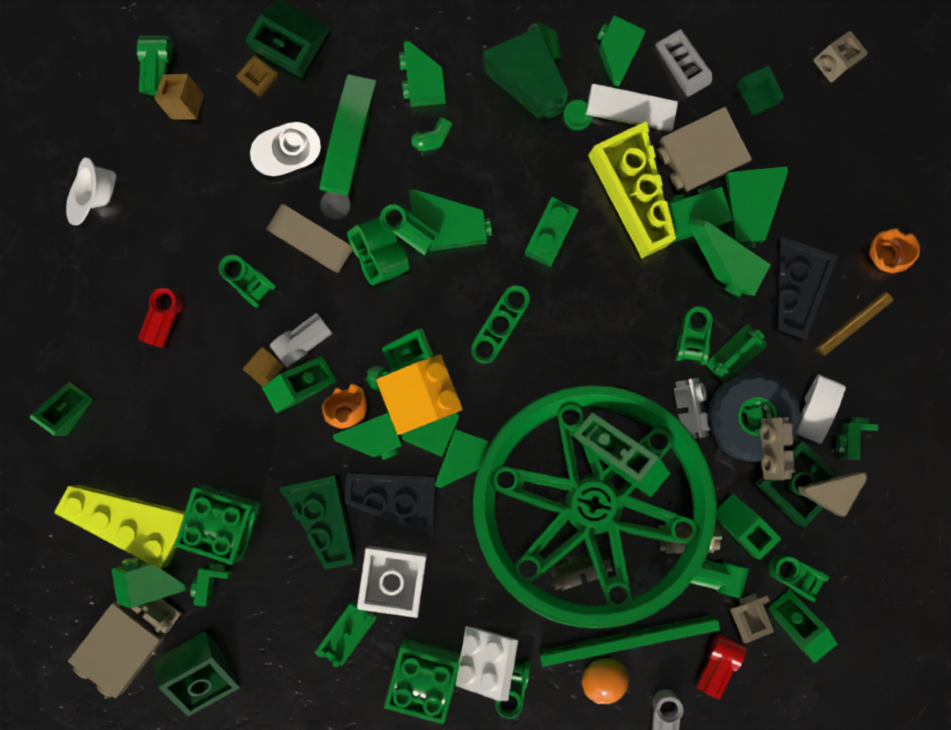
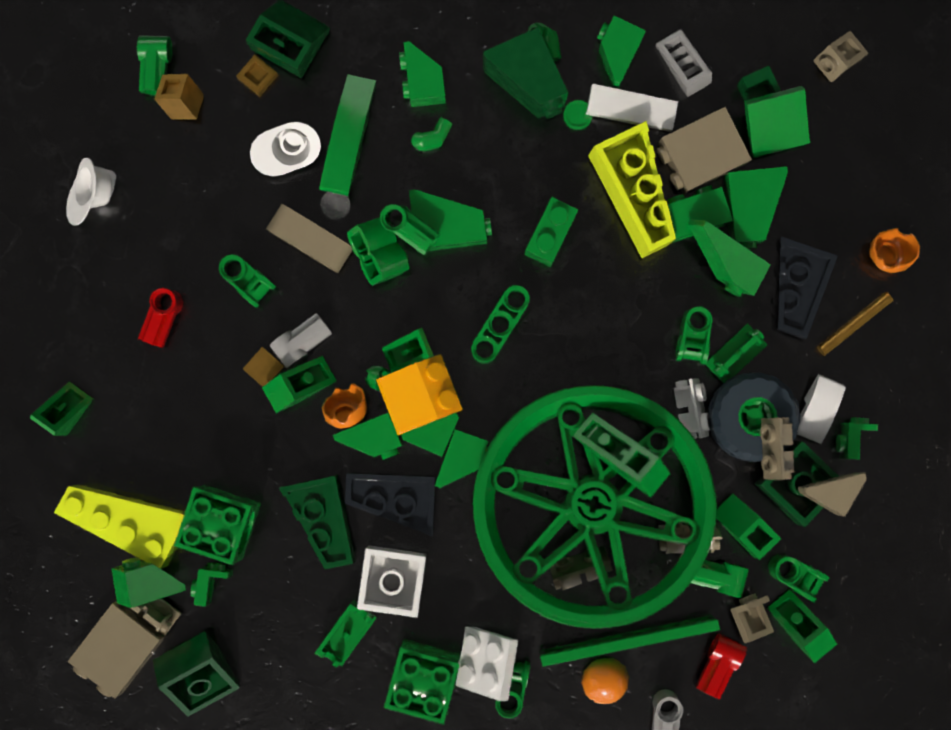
(777, 121): none -> green tile

